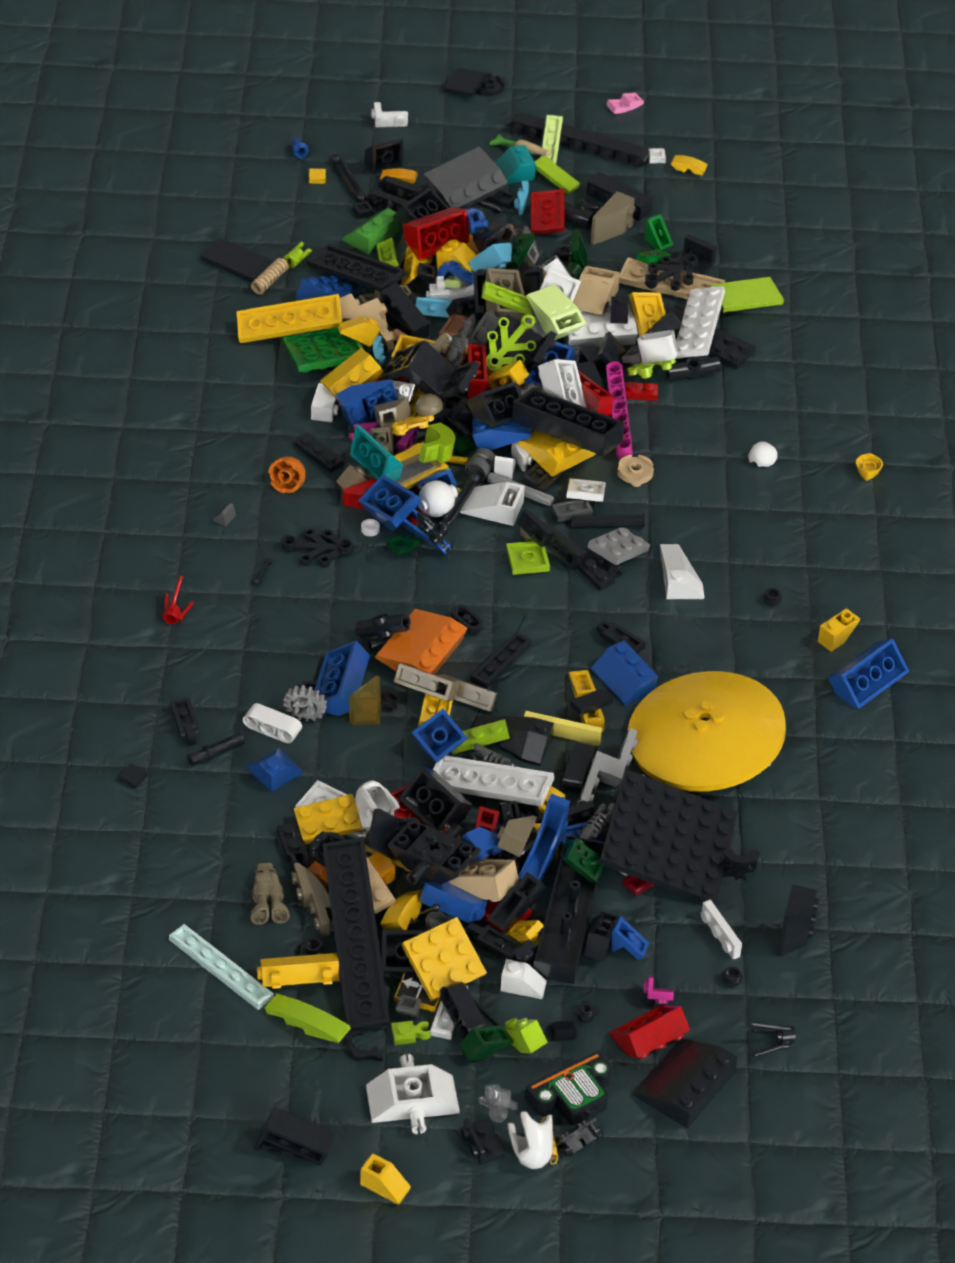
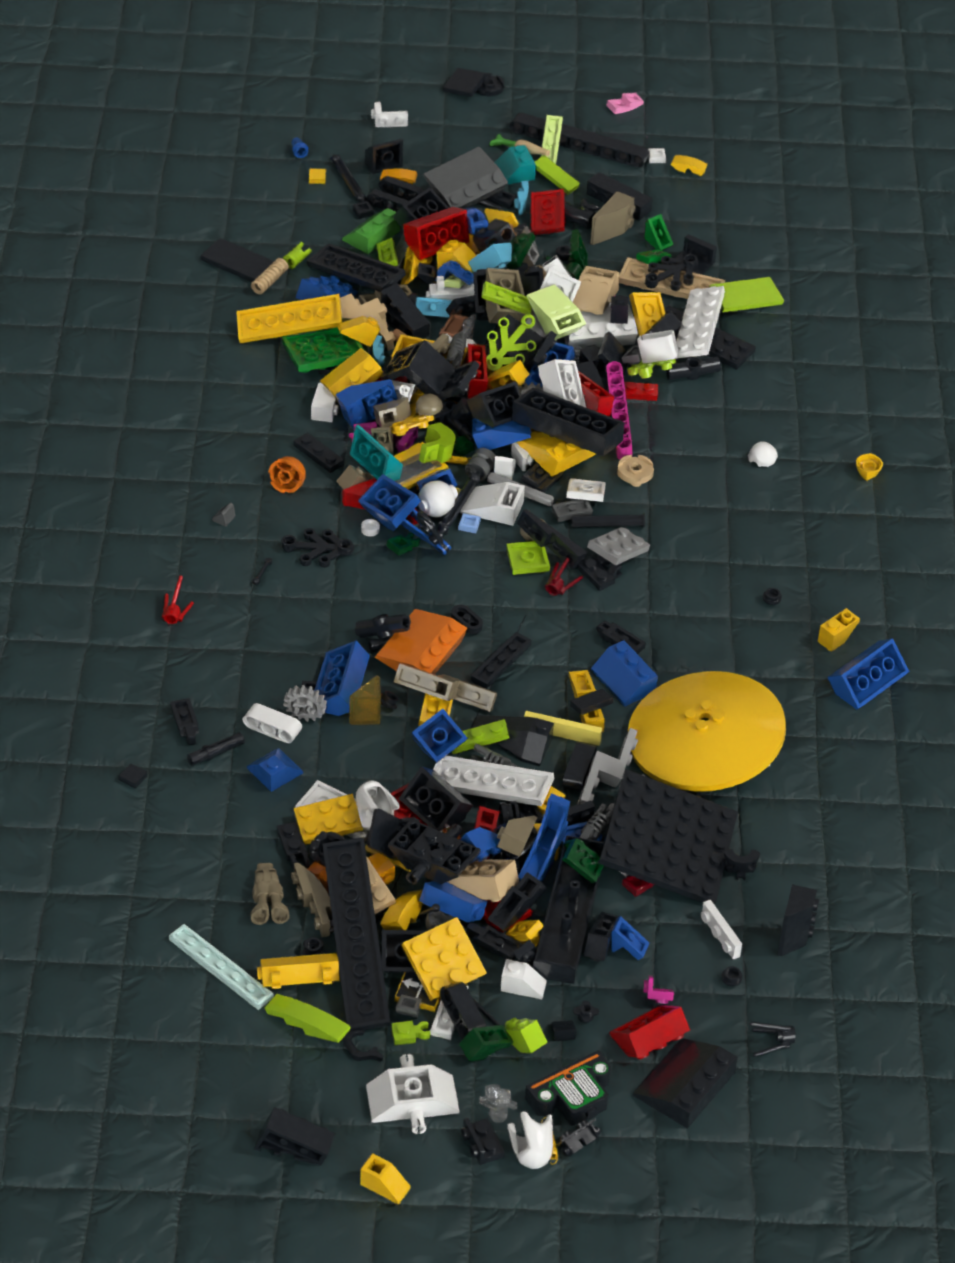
(469, 523): none -> light blue tile
(488, 323): dark grey hinge -> none
(501, 215): none -> yellow slope
(555, 583): none -> dark red plant
(679, 576): white wedge -> none

